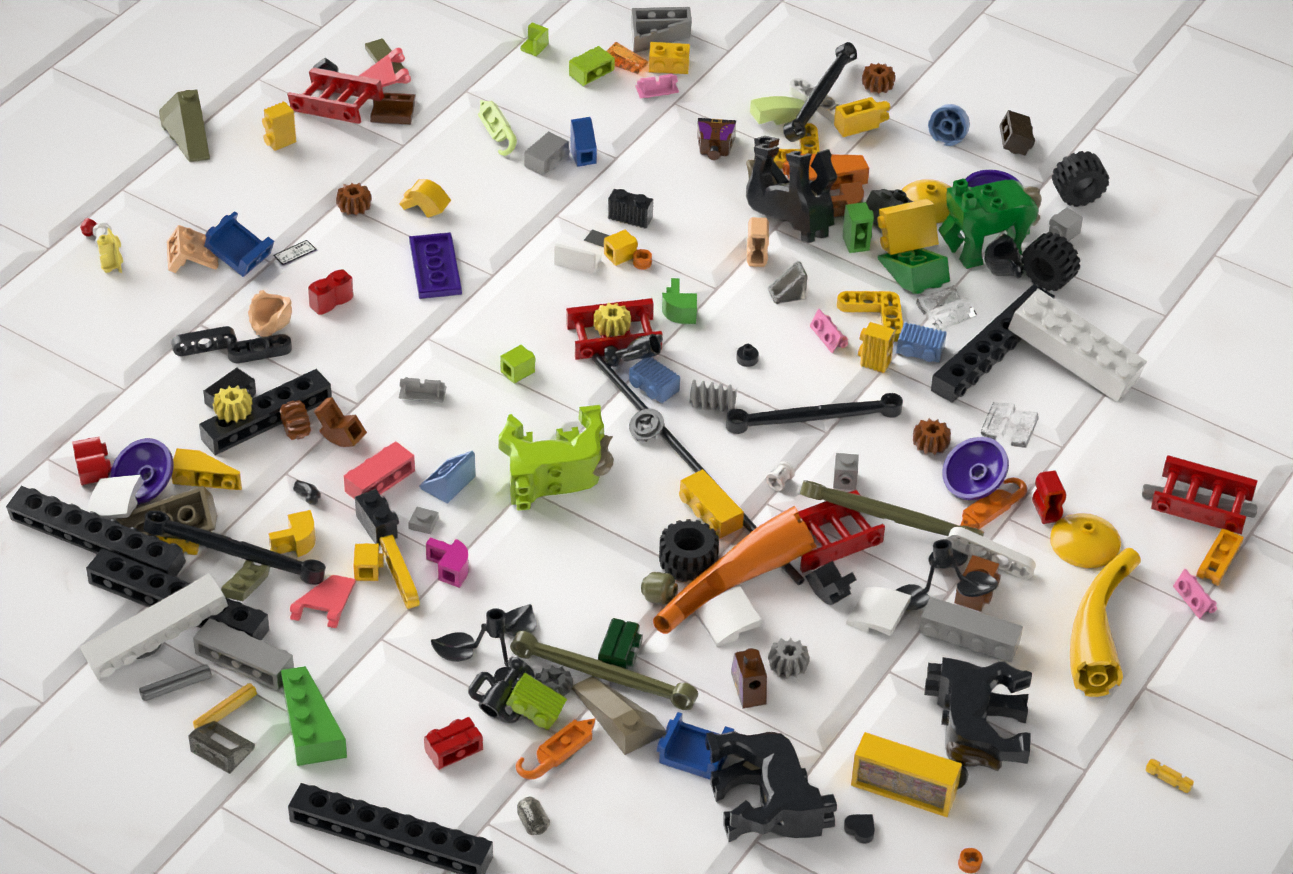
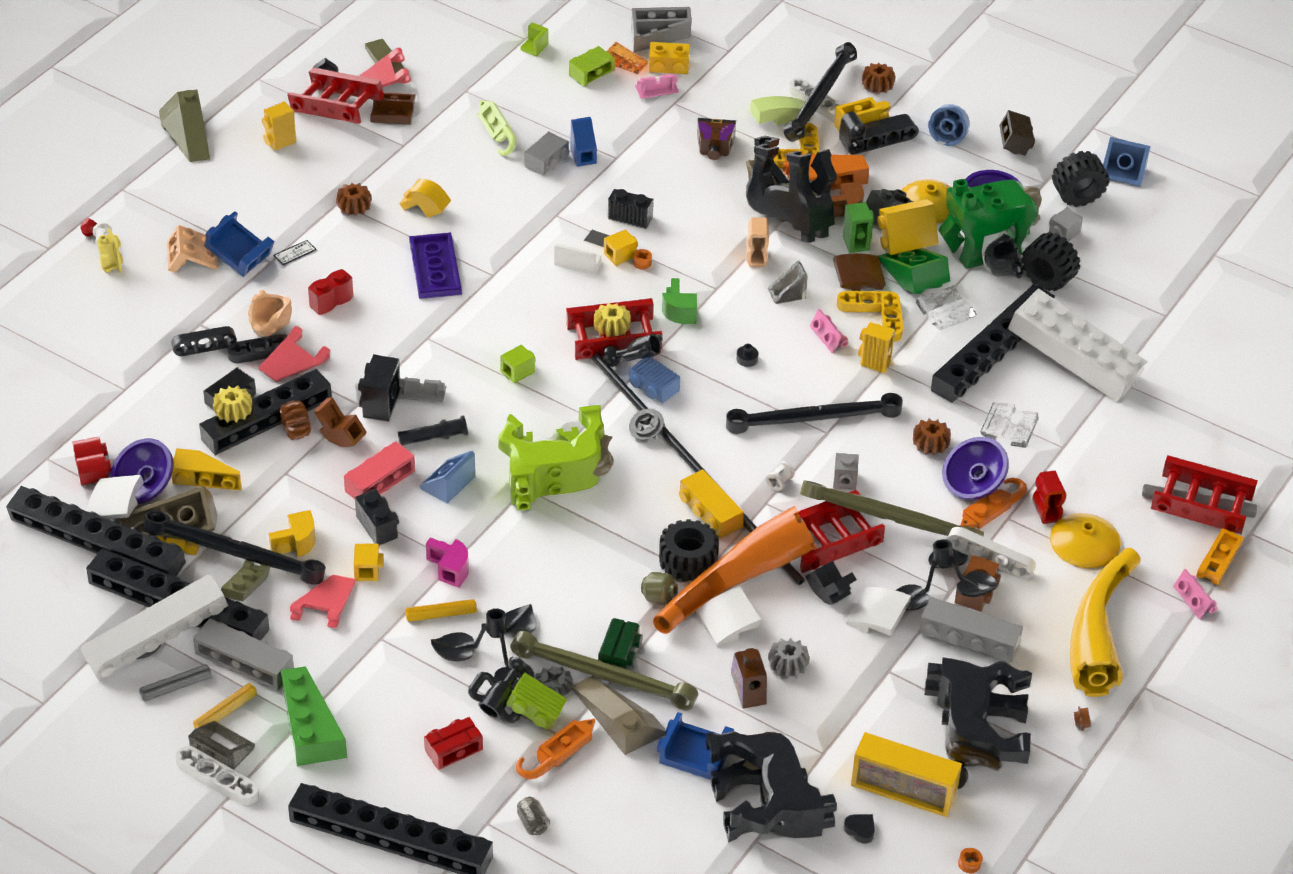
(219, 773): none -> white beam
(291, 359): none -> coral flag
(310, 490): black arm -> none
(380, 387): none -> black brick
(399, 572): yellow beam -> none
(423, 520): light grey plate -> none
(441, 610): none -> yellow axle
(443, 429): none -> black pin
(712, 396): light grey piece -> none
(859, 270): none -> reddish brown slope
(876, 134): none -> black beam
(921, 342): medium blue brick -> none
(1082, 718): none -> dark orange plate
(1126, 161): none -> medium blue slope
(1169, 775): yellow axle -> none

